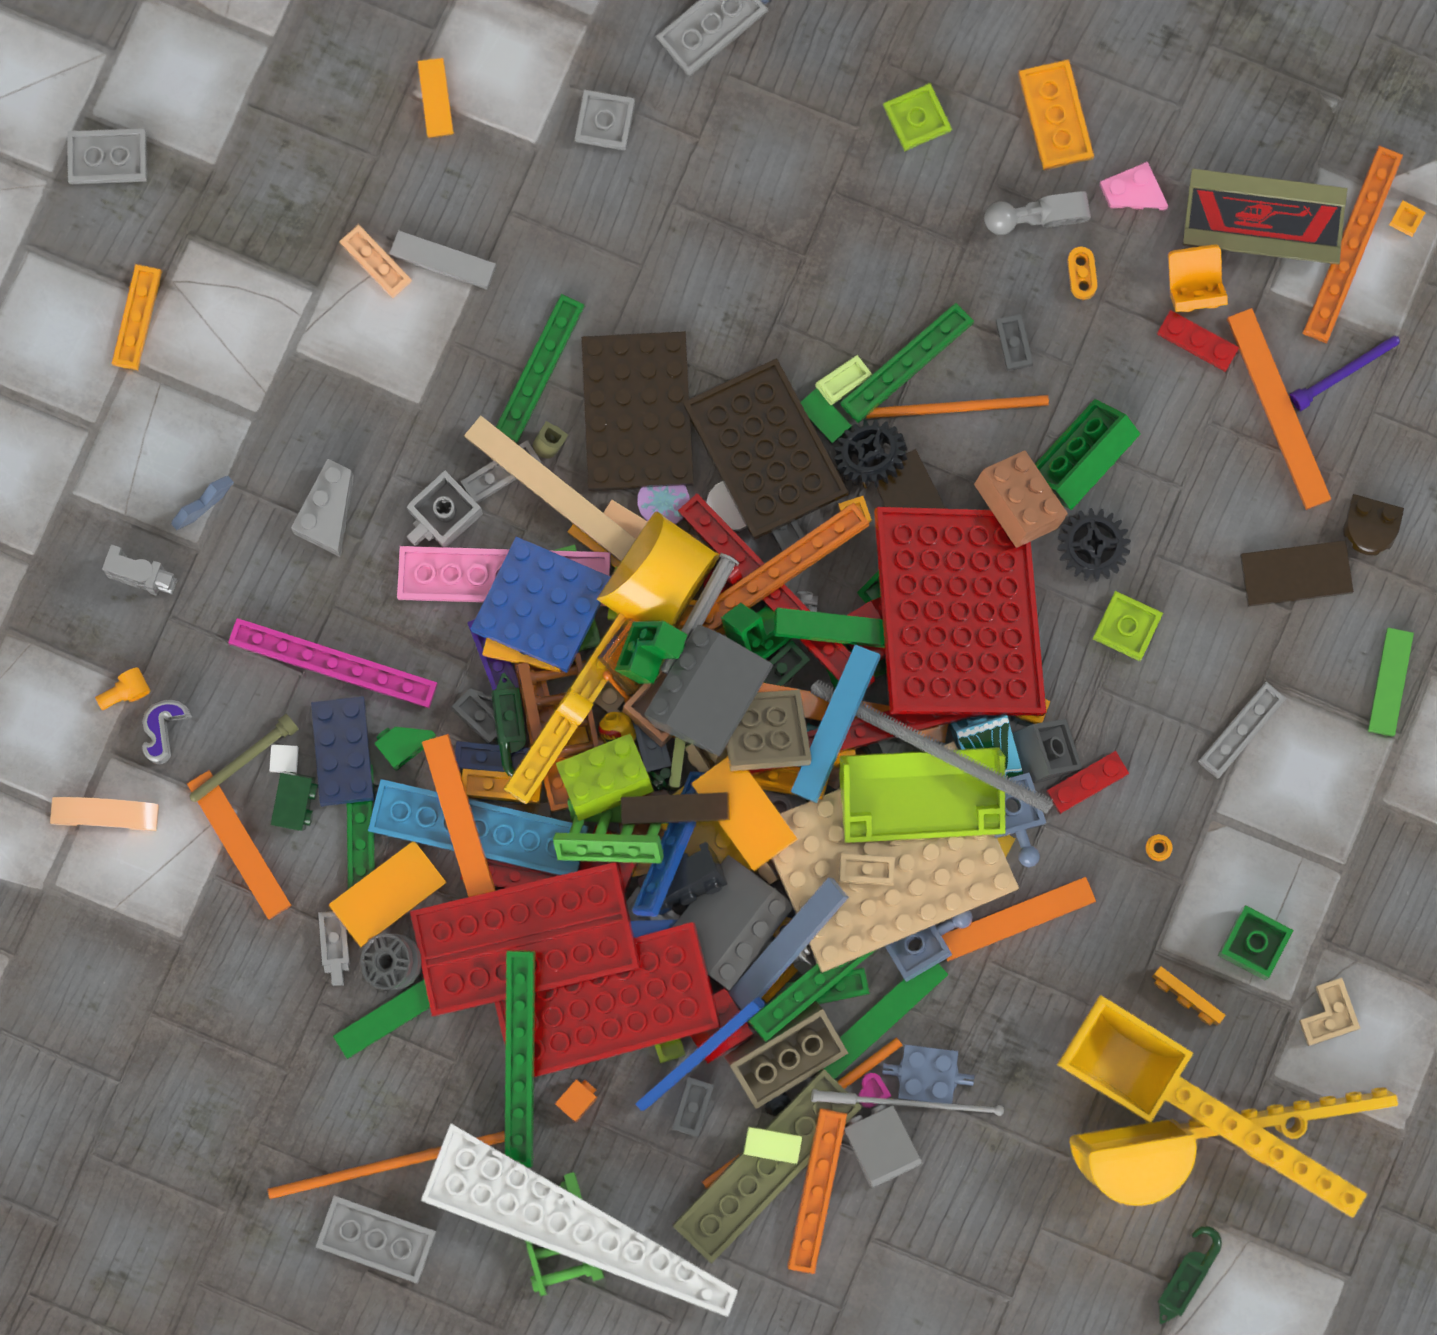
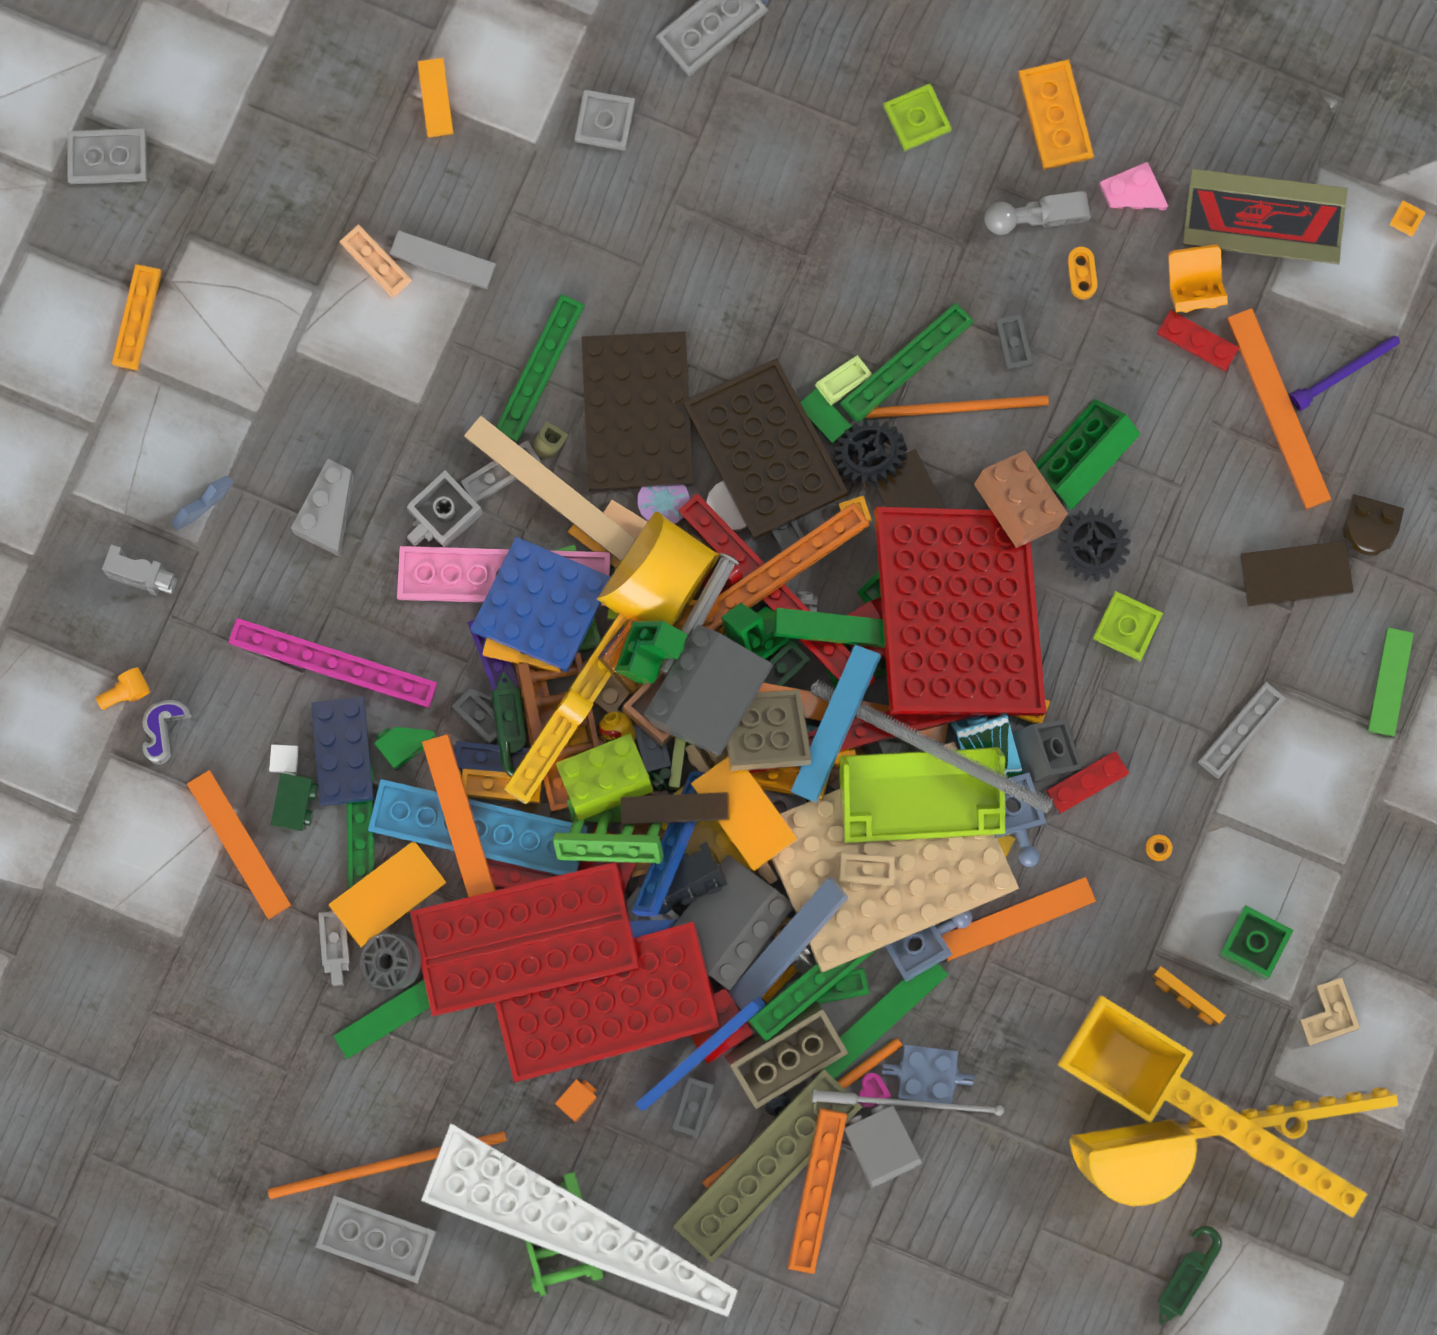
(104, 812): light nougat slope -> none
(283, 728): olive piece -> none
(520, 1056): green plate -> none
(609, 677): orange hinge -> none
(670, 1050): lime tile -> none
(772, 1145): yellowish green tile -> none
(1353, 244): orange tile -> none

